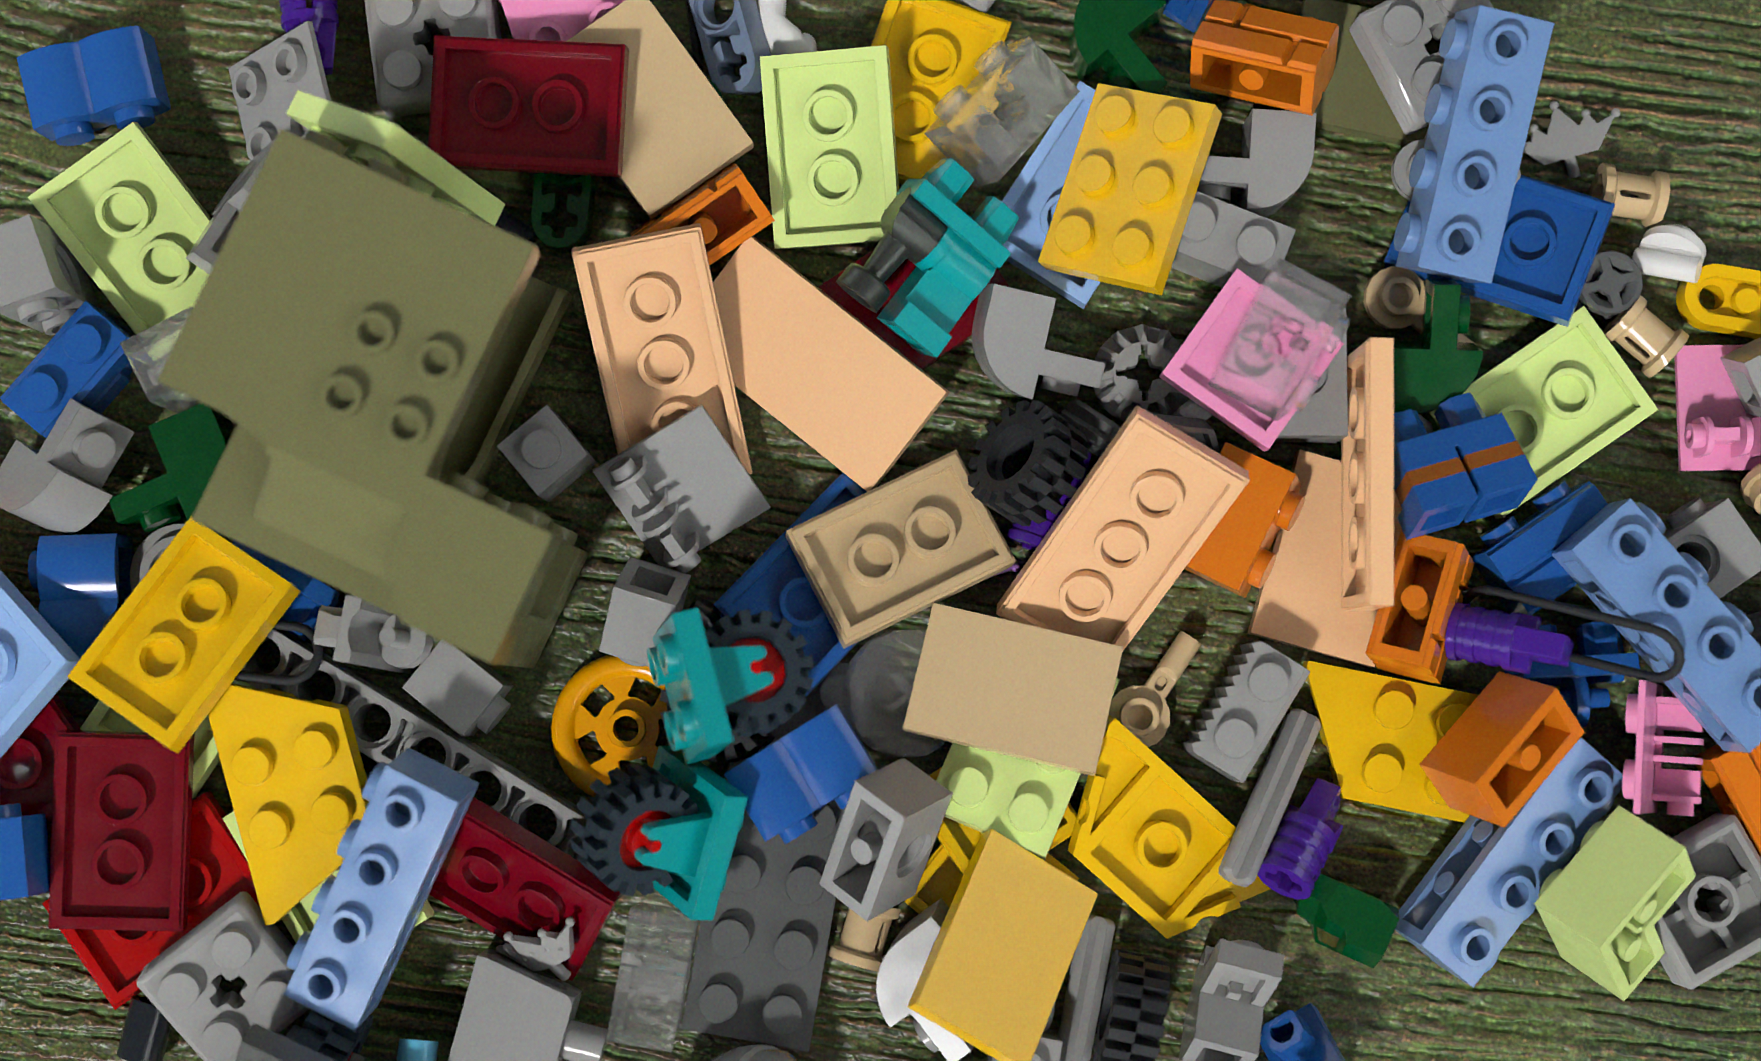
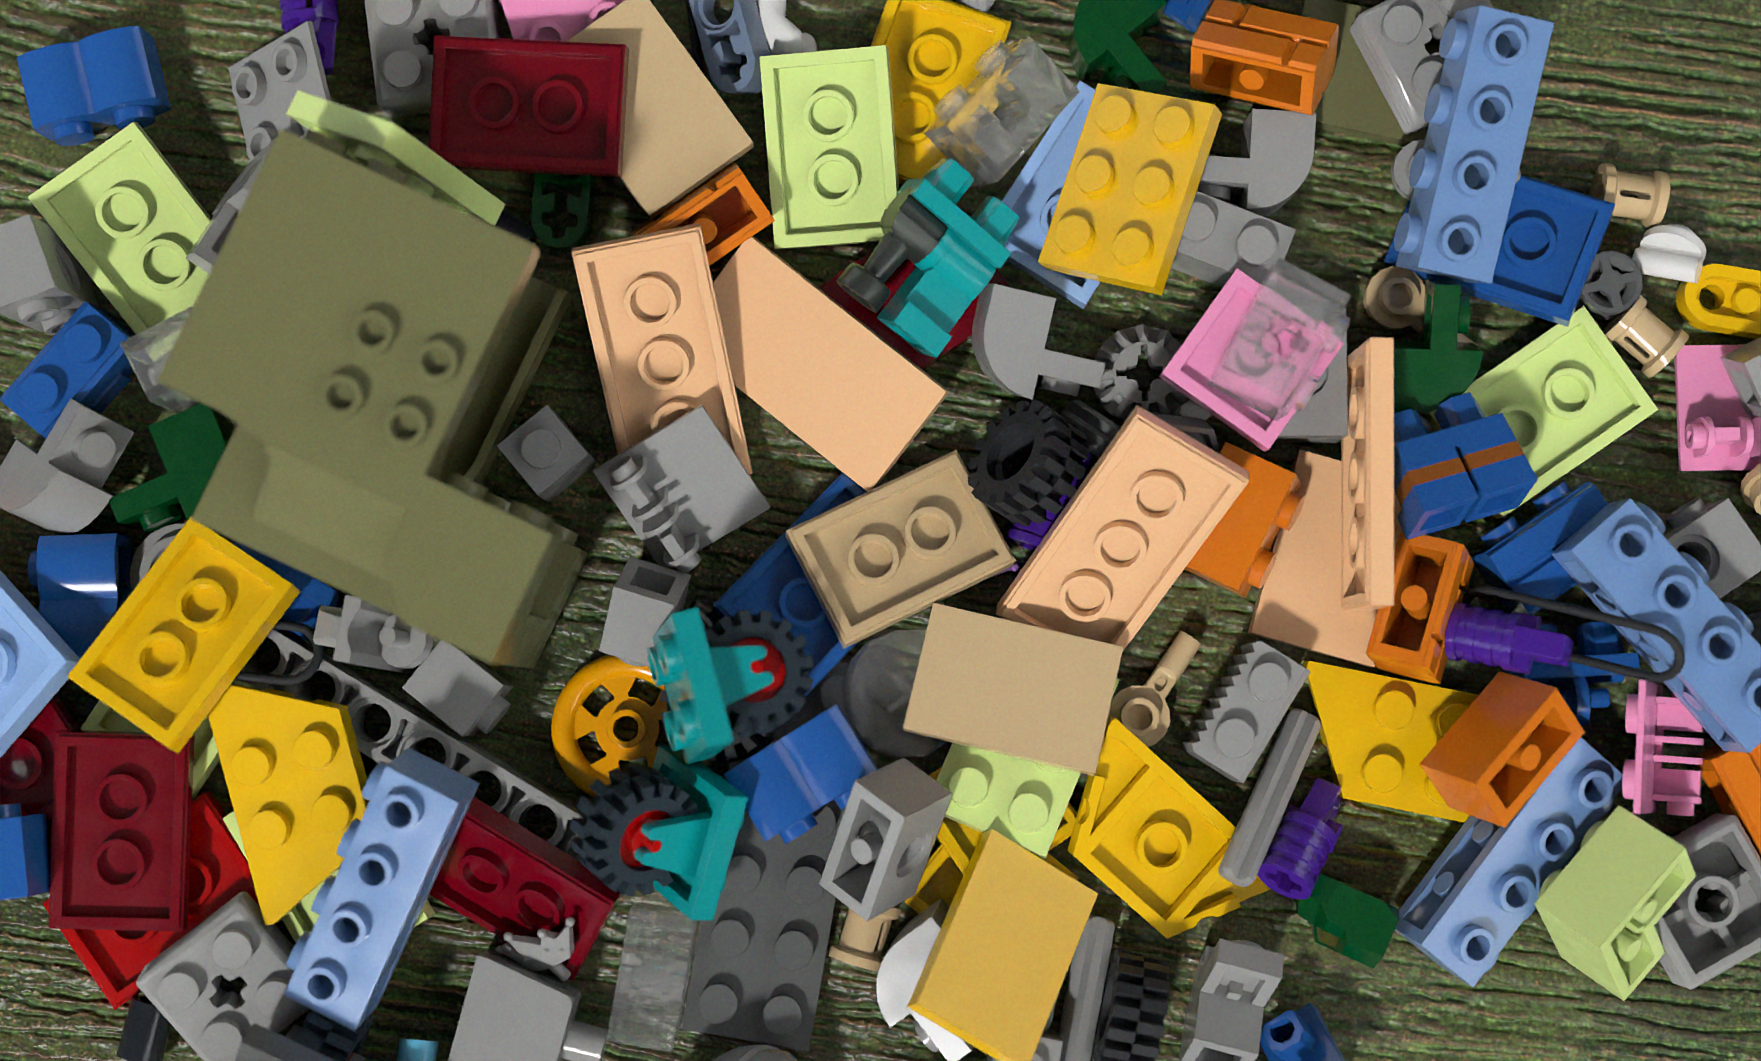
(1567, 139): light grey piece -> none

